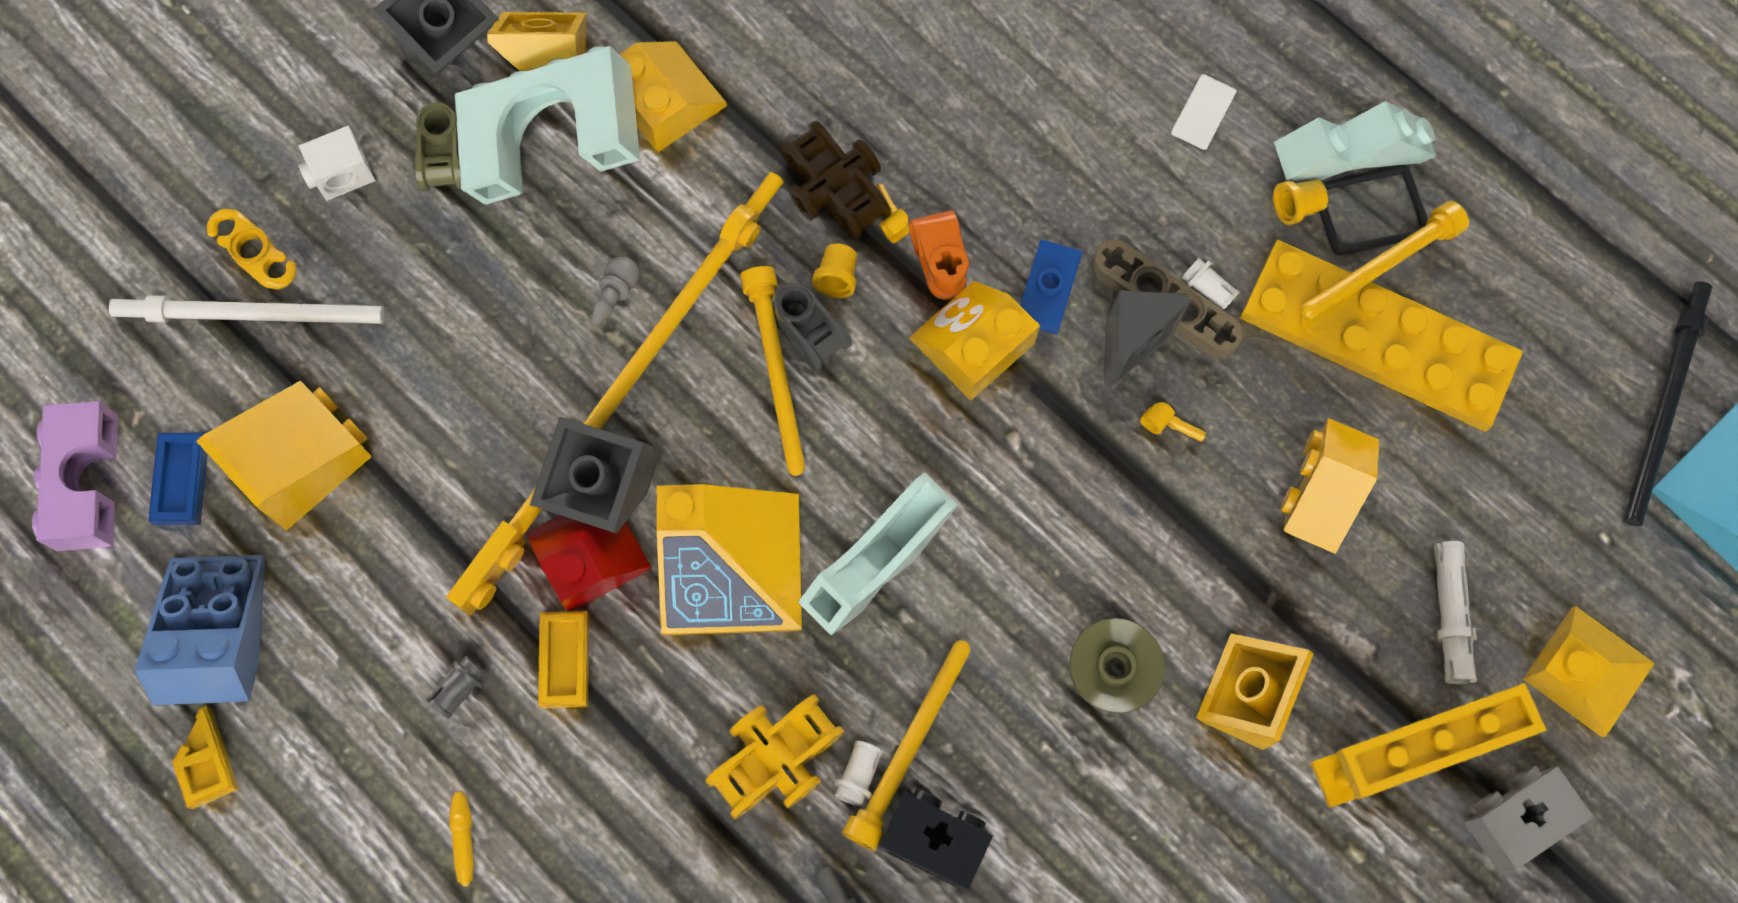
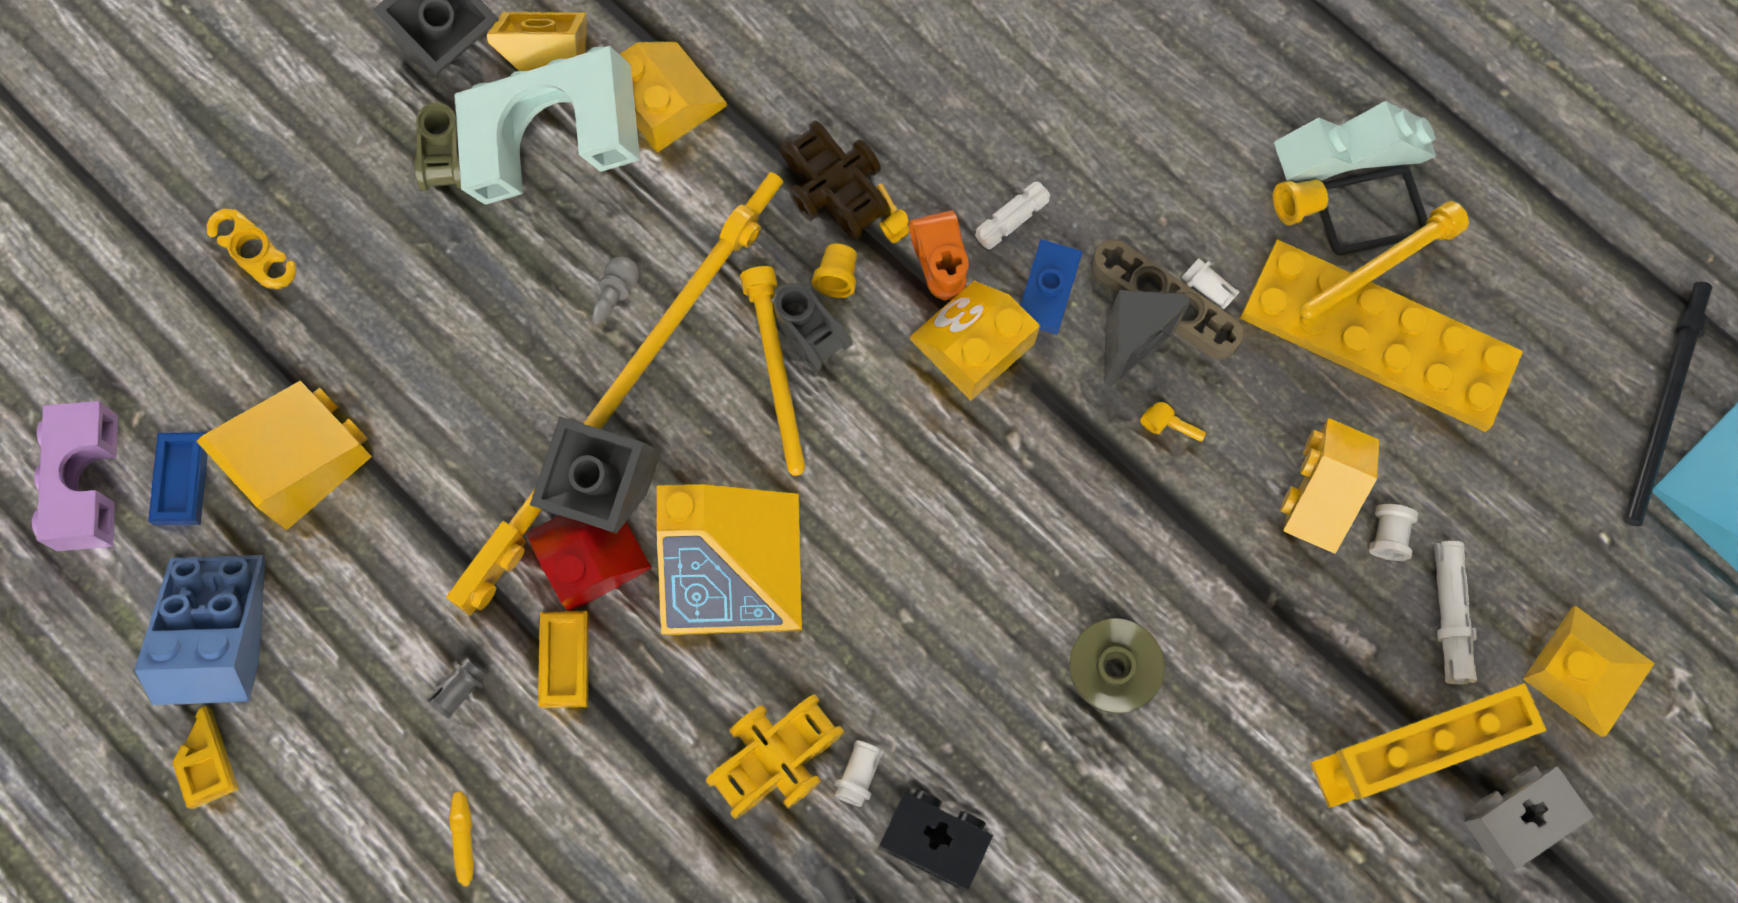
(162, 309): white bar -> none
(335, 163): white brick -> none
(867, 824): yellow piece -> none
(879, 555): light aqua arch -> none
(1012, 215): none -> white axle
(1203, 112): white sticker -> none
(1254, 689): yellow slope -> none
(1393, 532): none -> white bush

